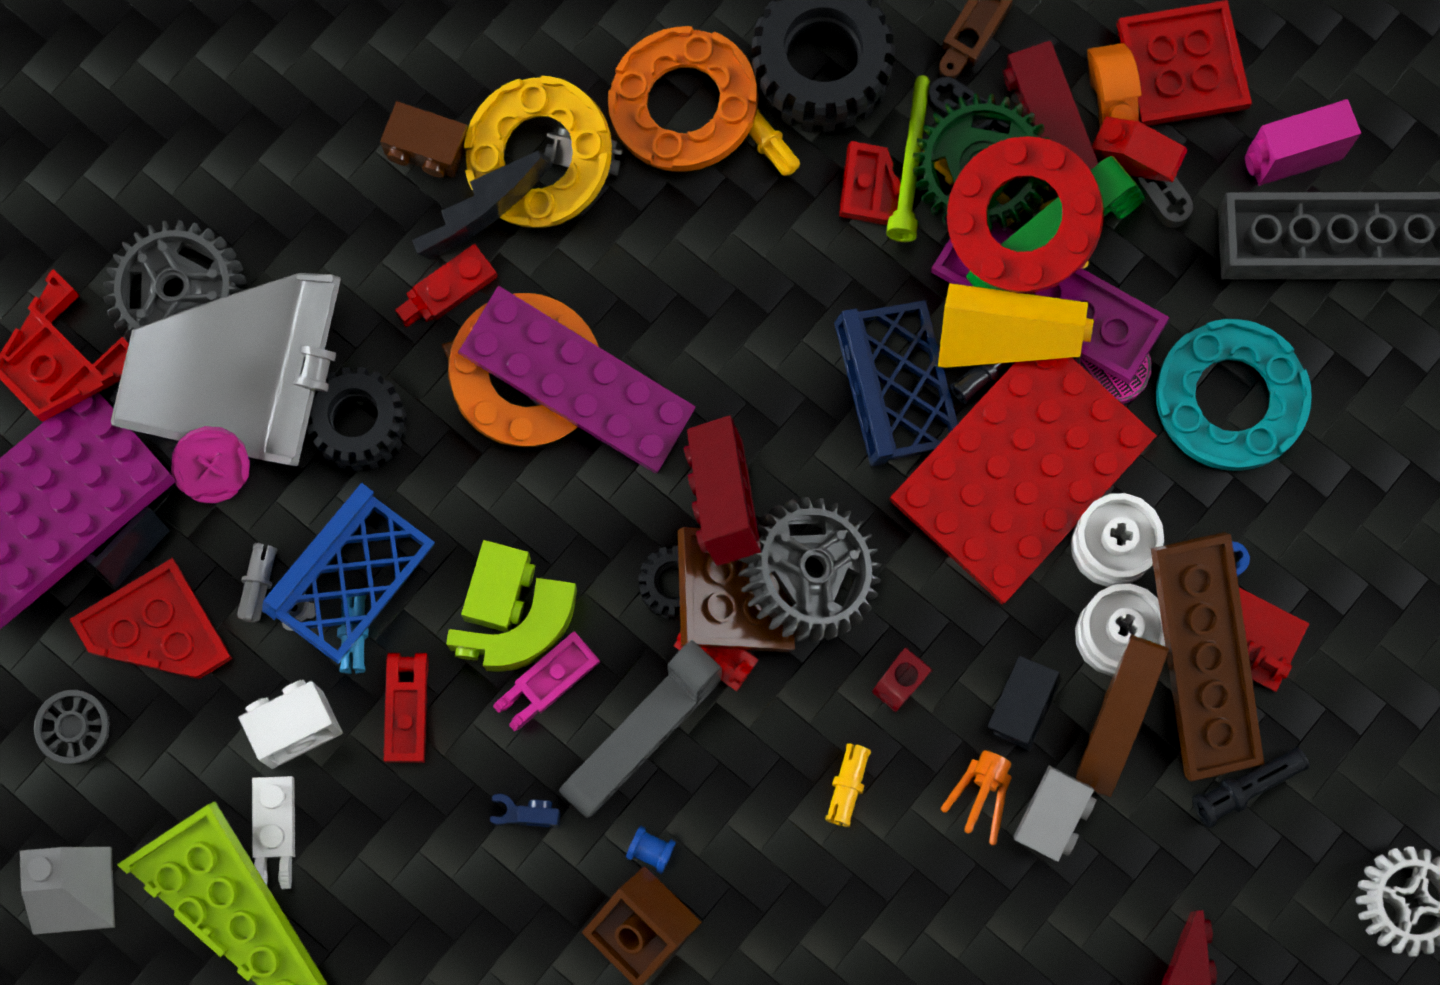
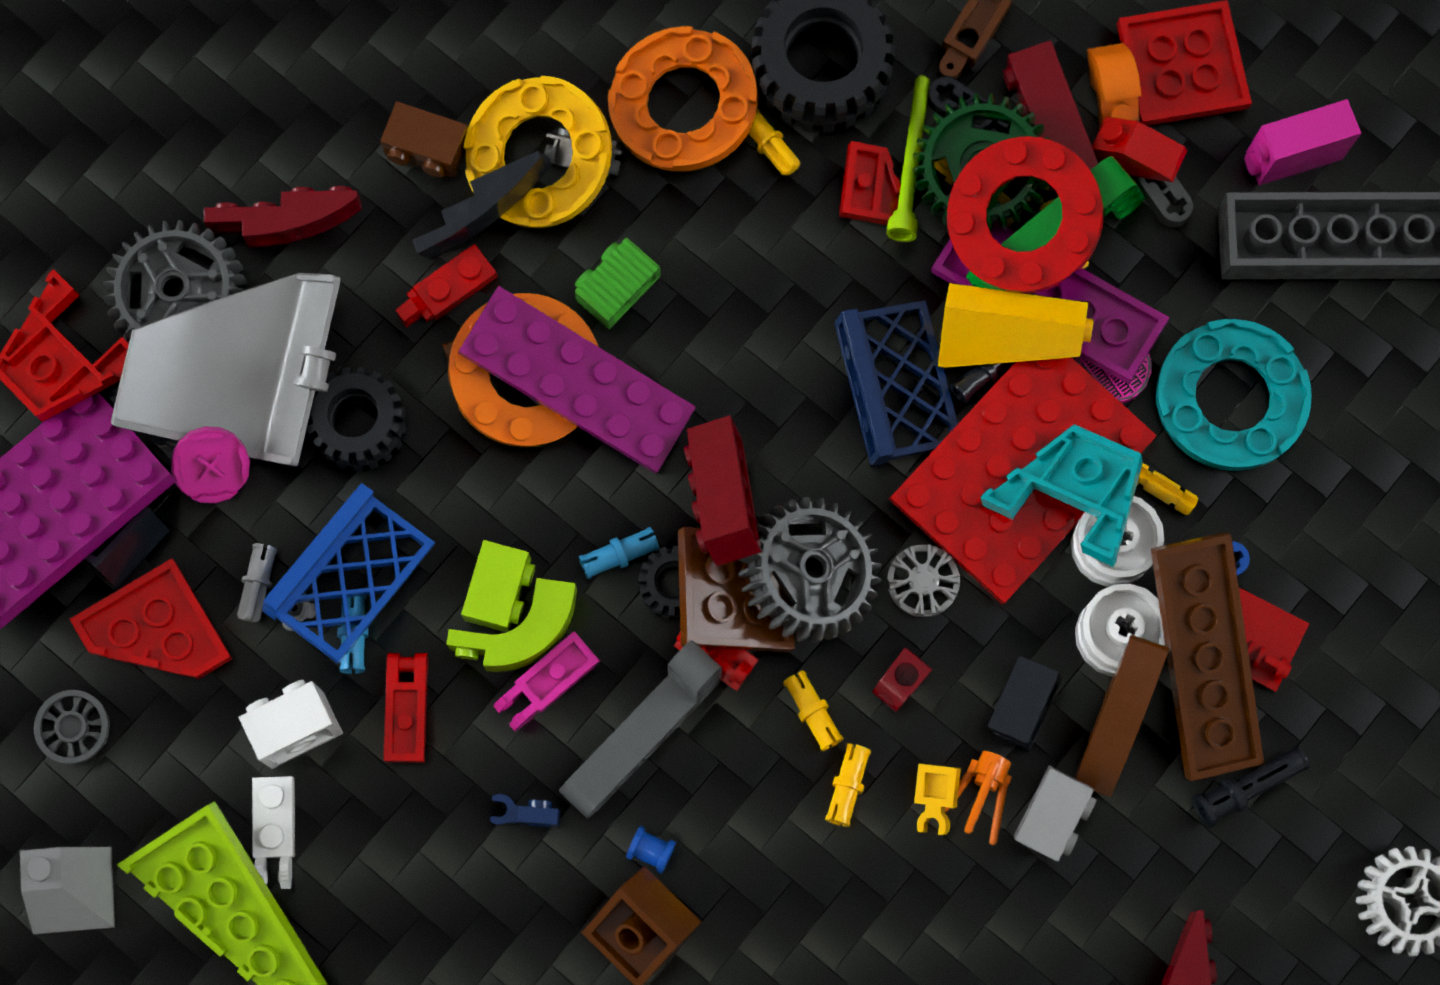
(299, 216): none -> dark red slope
(616, 282): none -> bright green brick
(618, 552): none -> dark azure pin
(813, 710): none -> yellow pin
(923, 580): none -> light grey wheel
(936, 789): none -> yellow plate
(1082, 473): none -> teal wing
(1167, 490): none -> yellow axle

